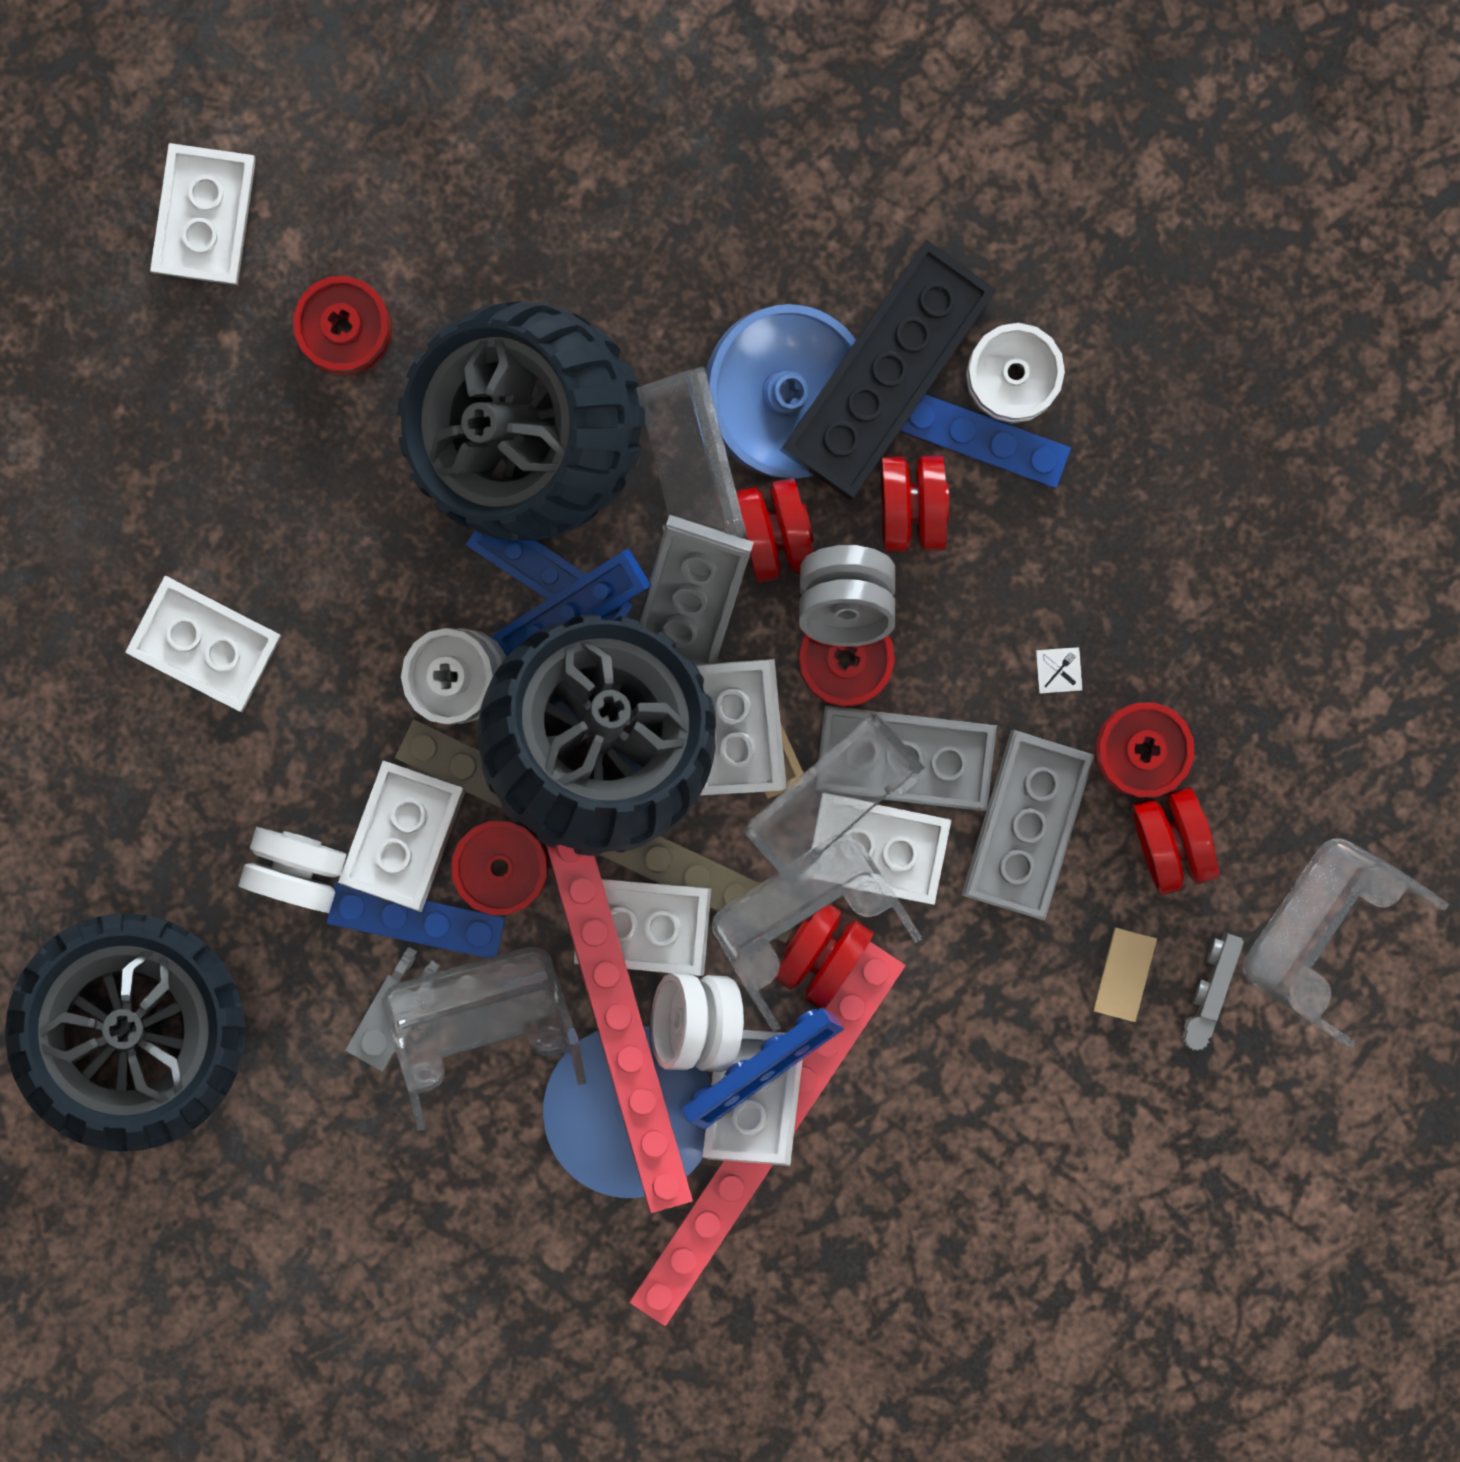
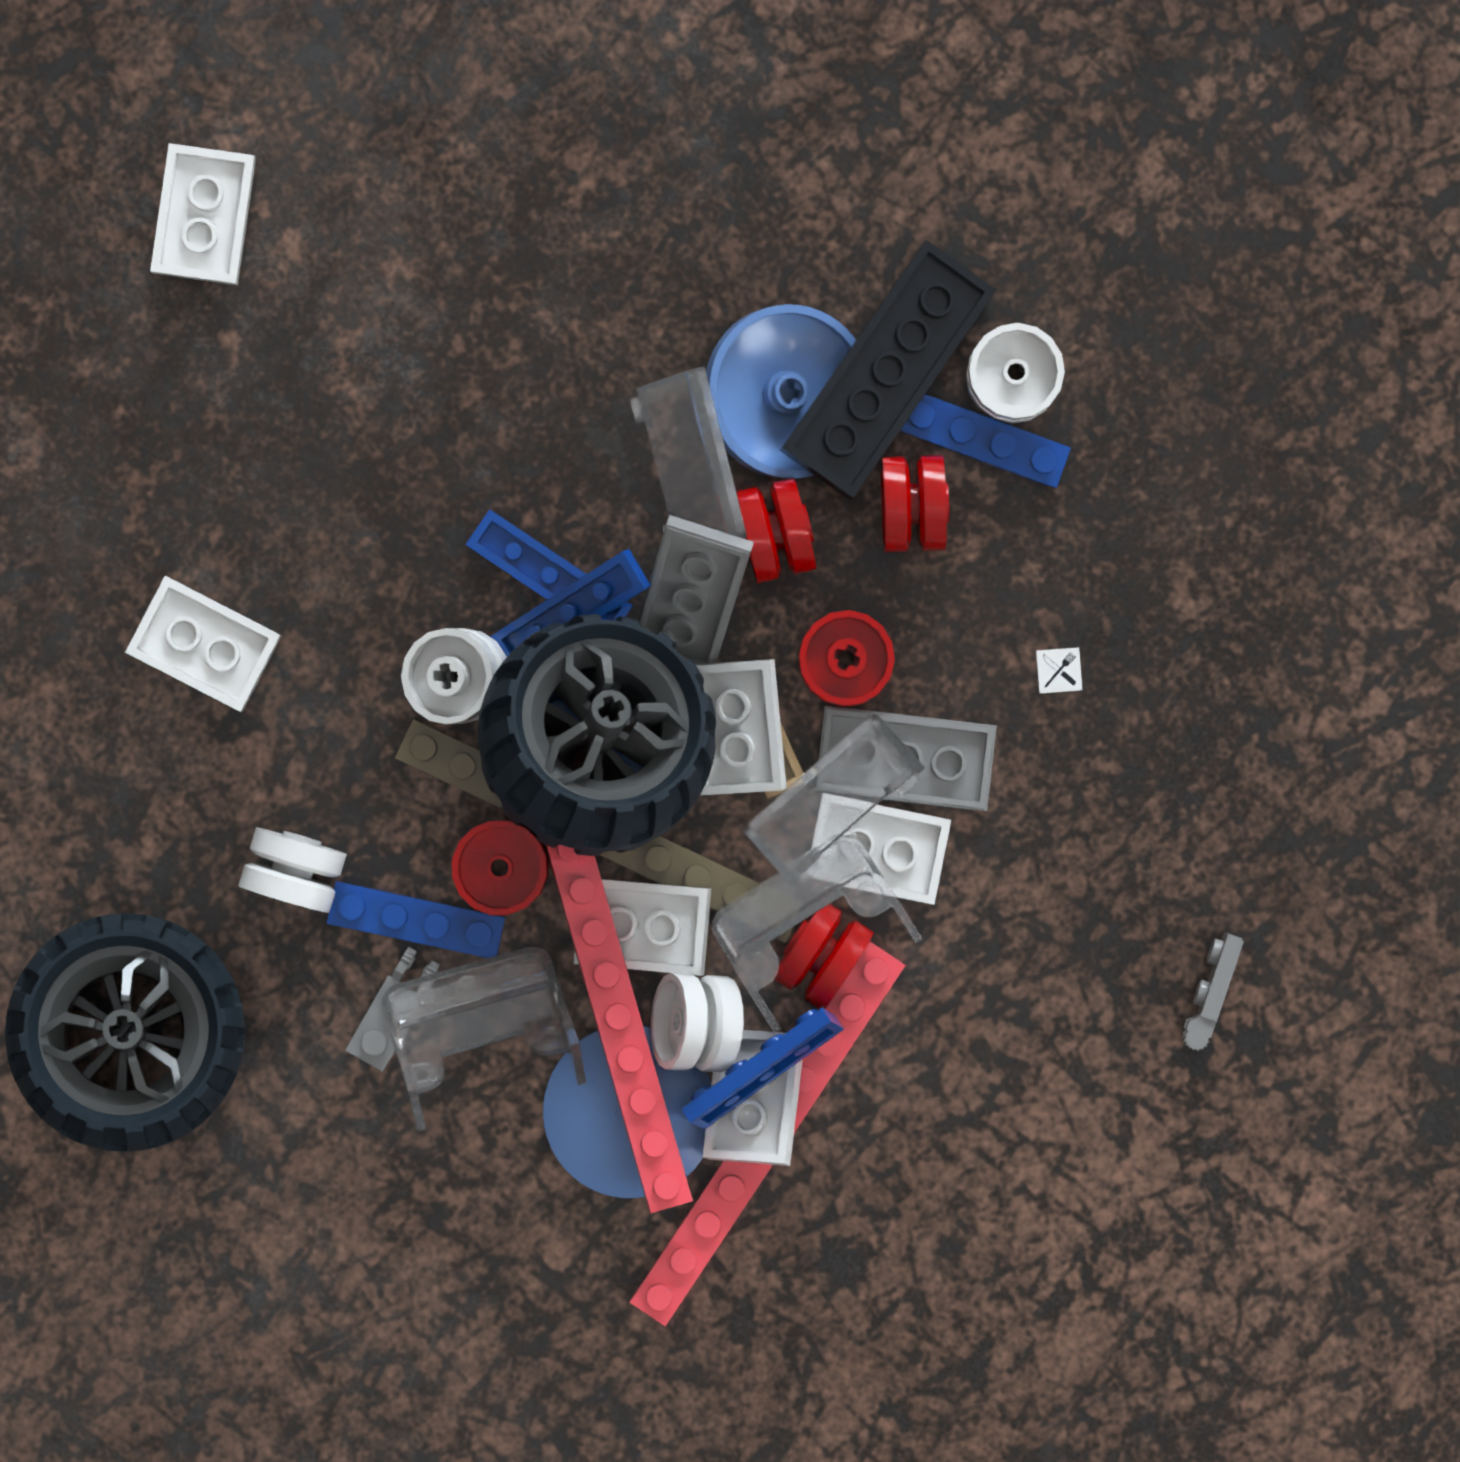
(327, 305): red wheel -> none
(402, 836): white plate -> none
(479, 400): wheel -> none
(847, 595): light grey wheel -> none
(1027, 825): light grey tile -> none
(1124, 974): tan tile -> none
(1169, 744): red wheel -> none
(1181, 839): red wheel -> none
(1309, 918): clear windscreen -> none

